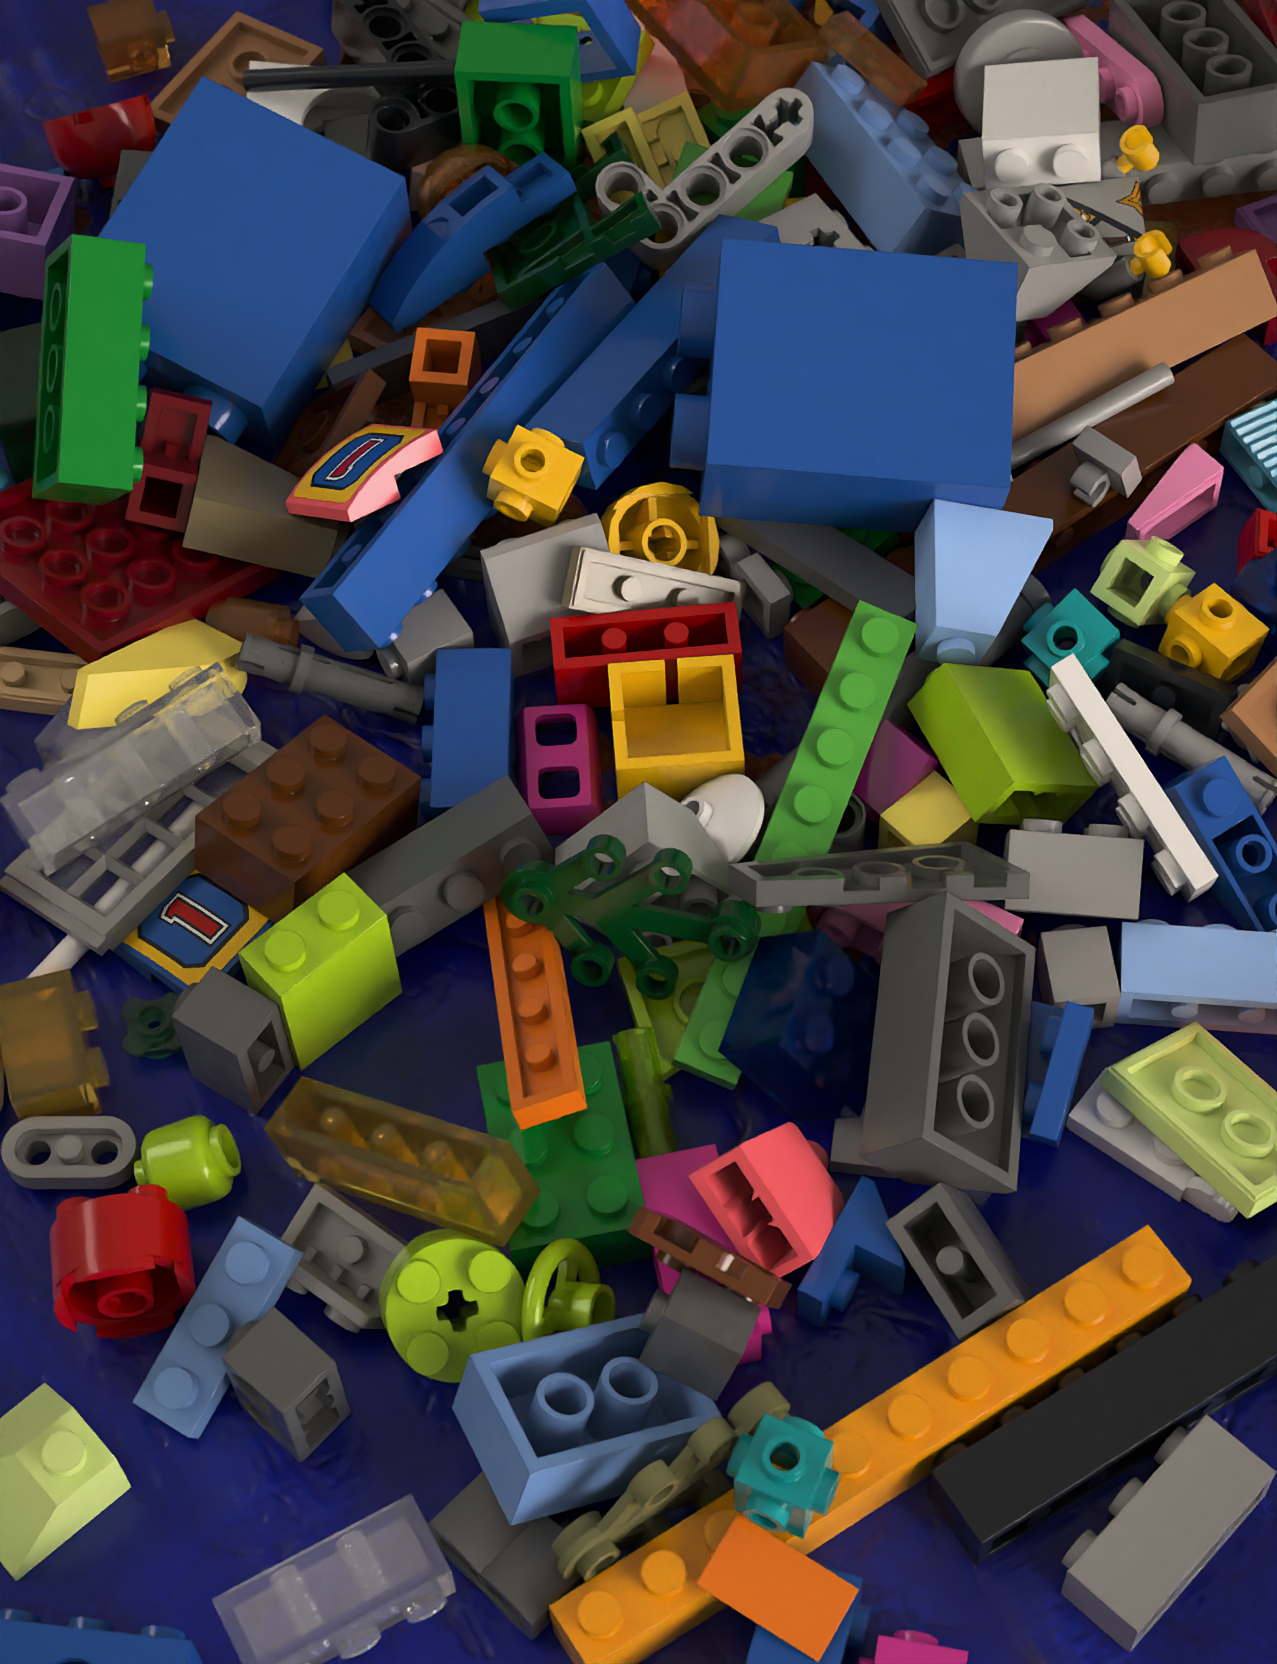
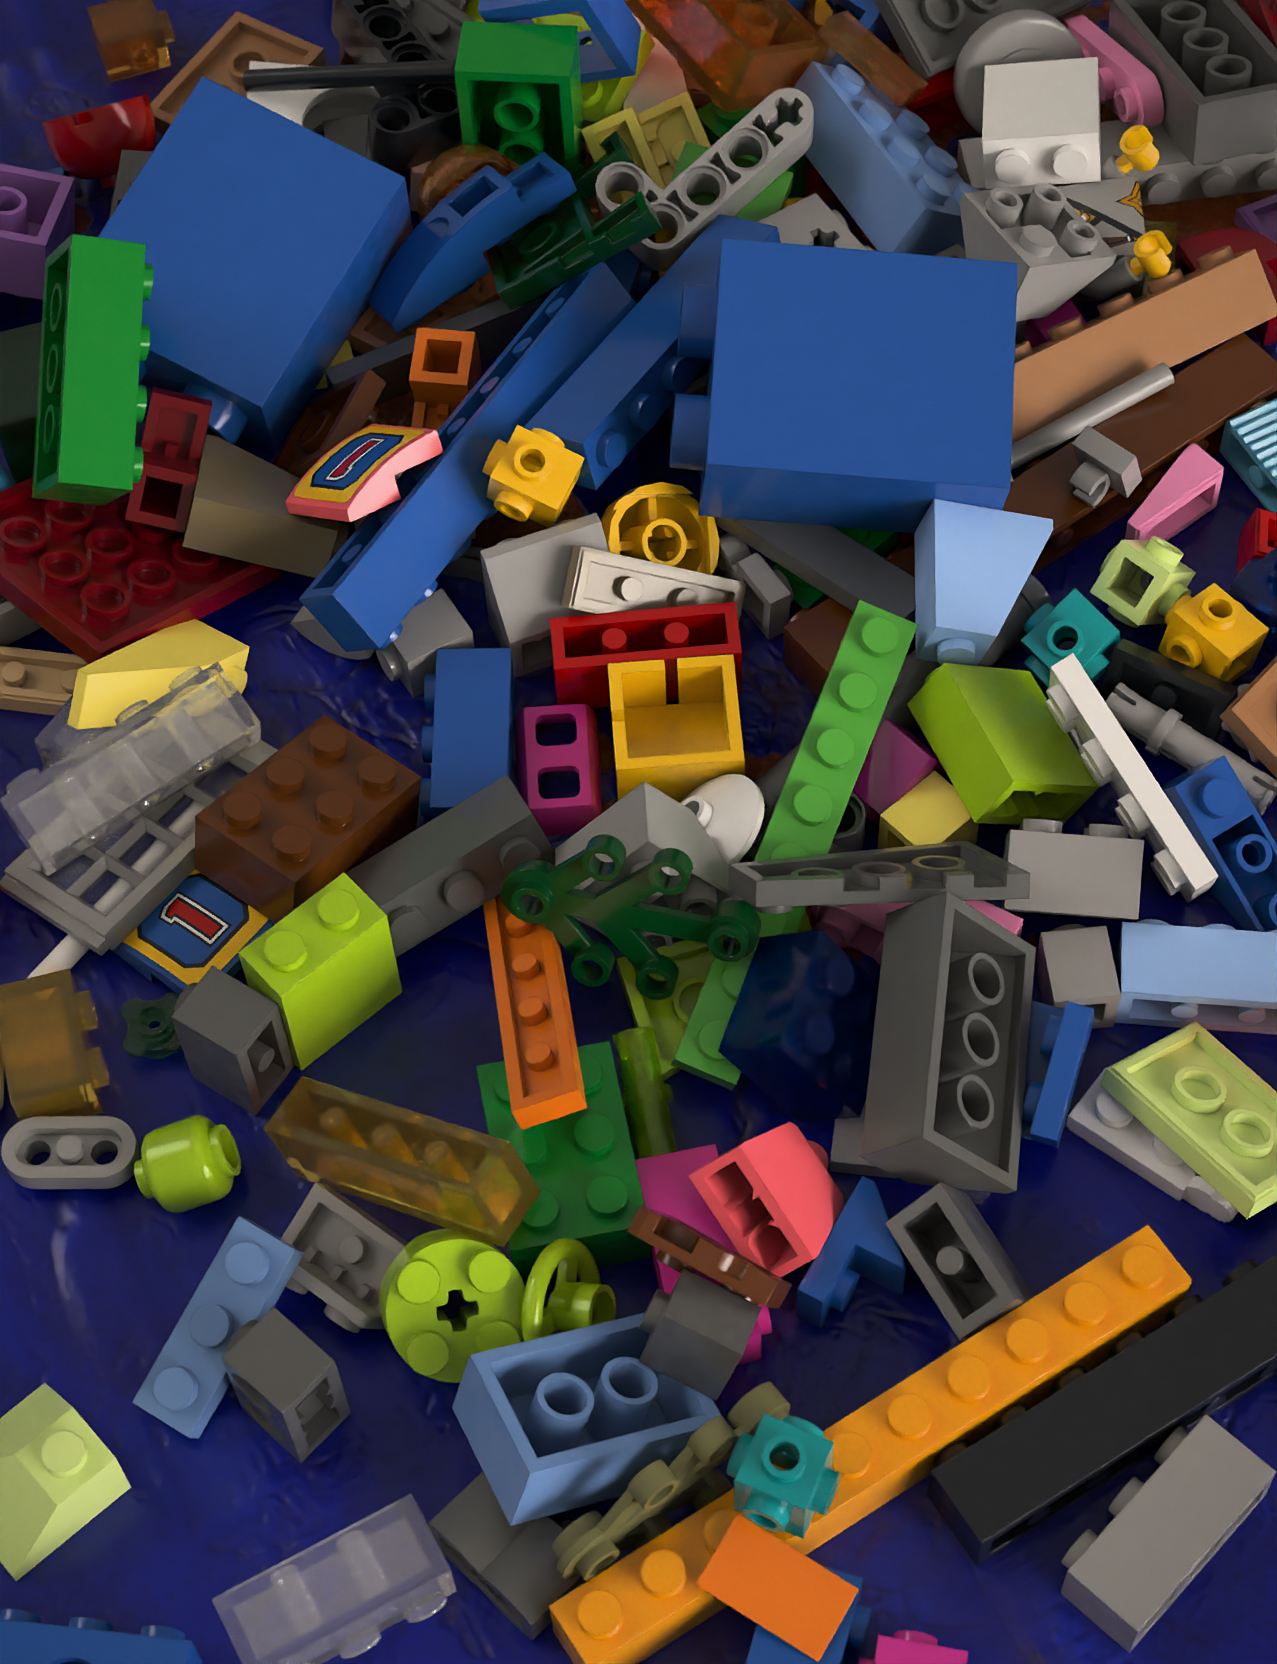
(121, 1262): red brick -> none
(261, 618): clear orange brick -> none
(327, 677): dark grey pin -> none

